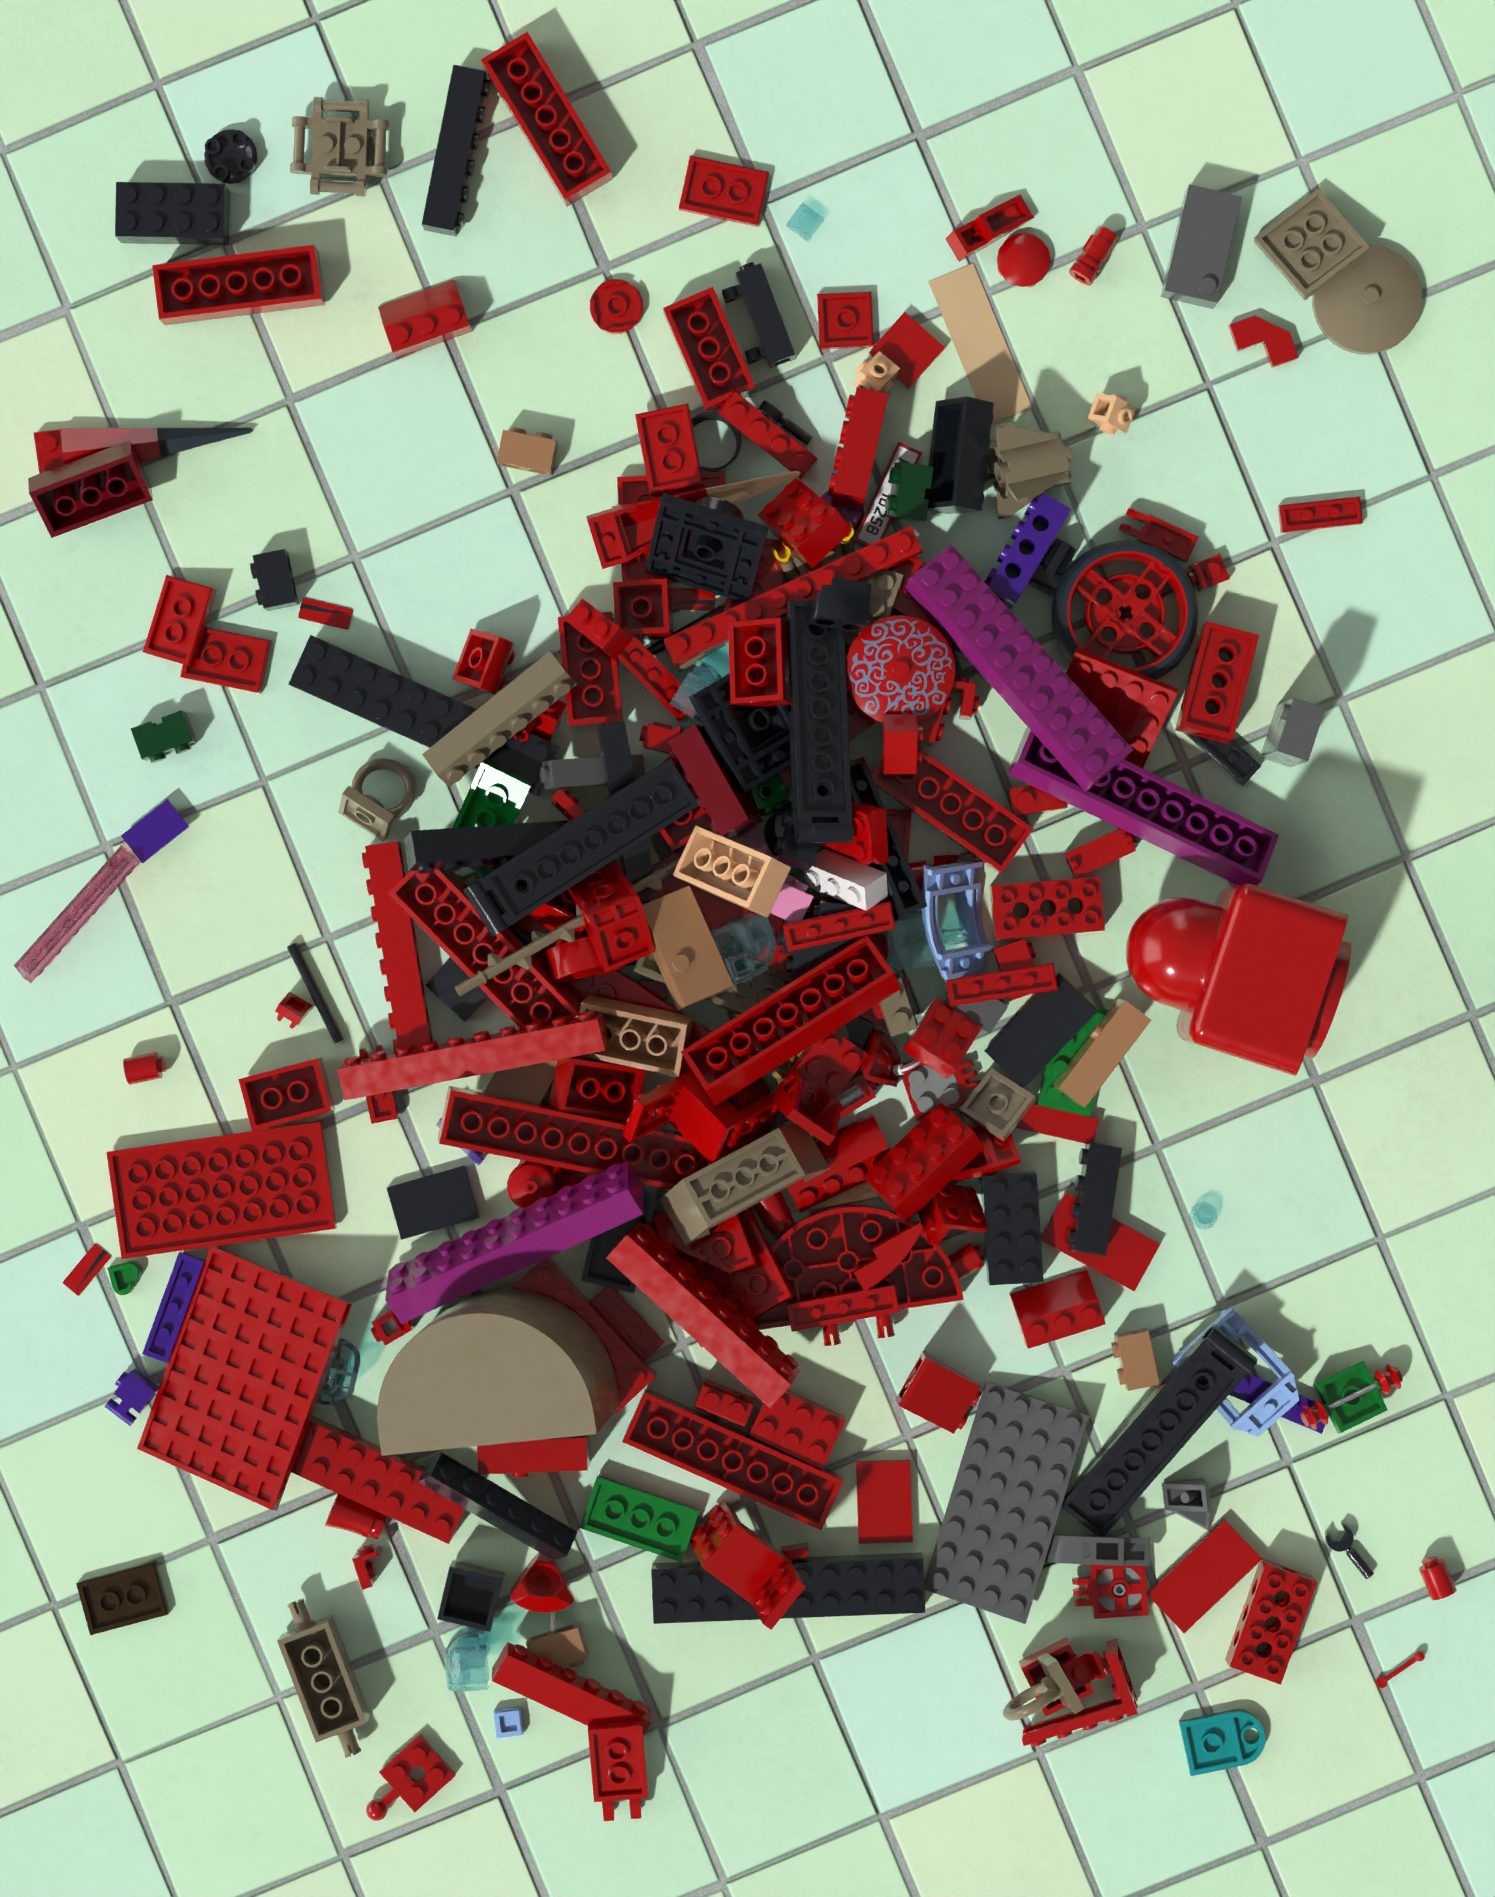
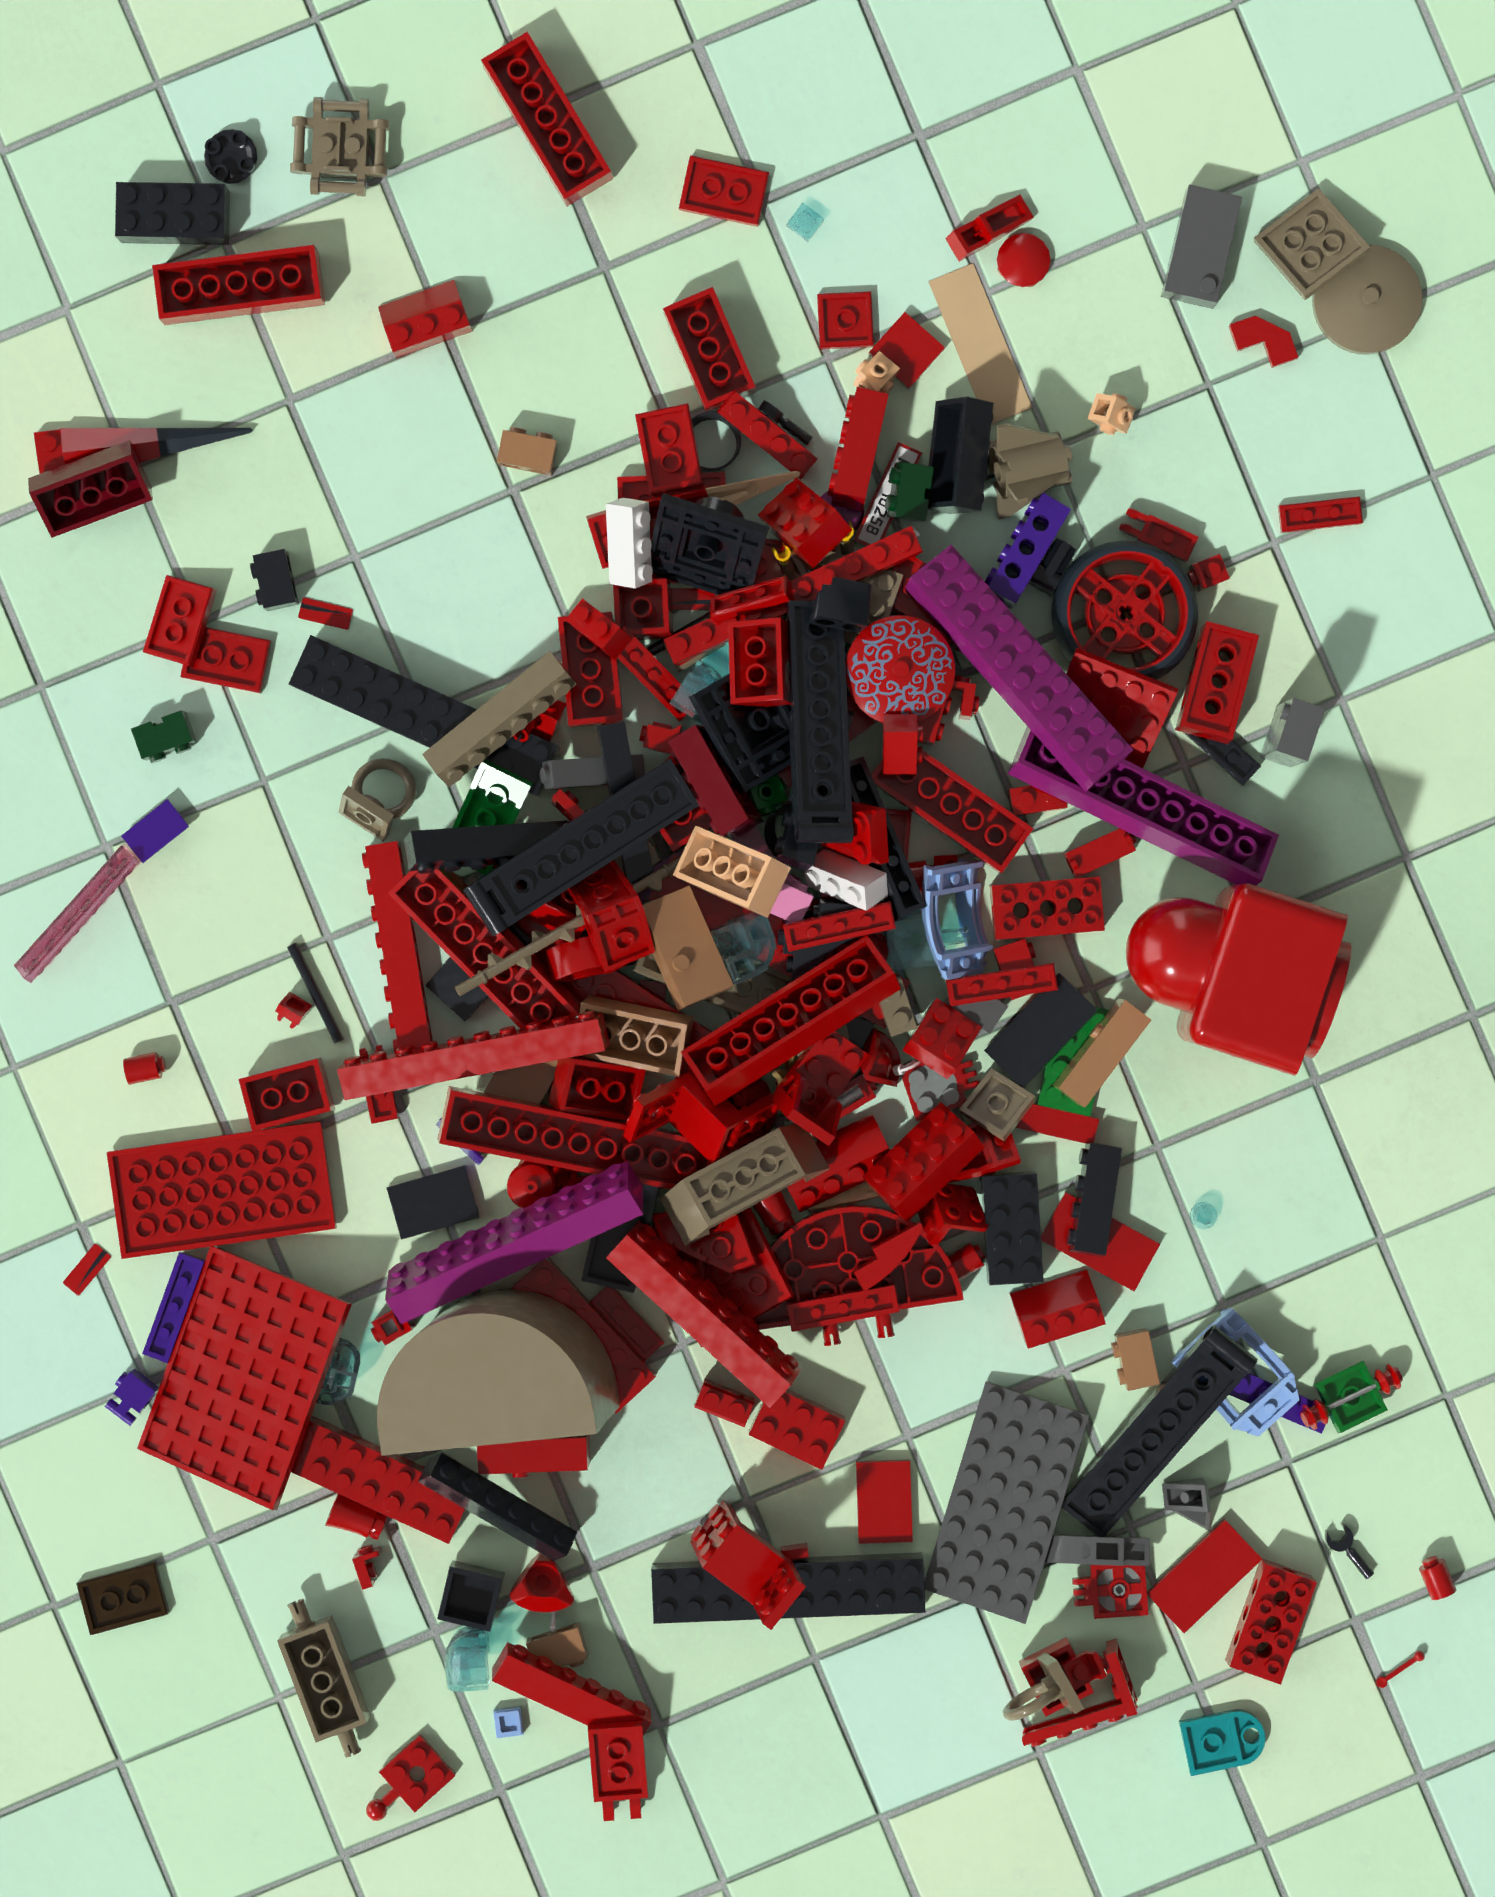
(124, 1276): green tile -> none
(455, 150): black brick -> none
(484, 661): red brick -> none
(616, 306): red tile -> none
(629, 542): none -> white brick
(639, 1518): green plate -> none
(732, 1459): red brick -> none
(750, 599): none -> red tile
(764, 314): black brick -> none
(938, 1393): red slope -> none
(1095, 253): red axle -> none

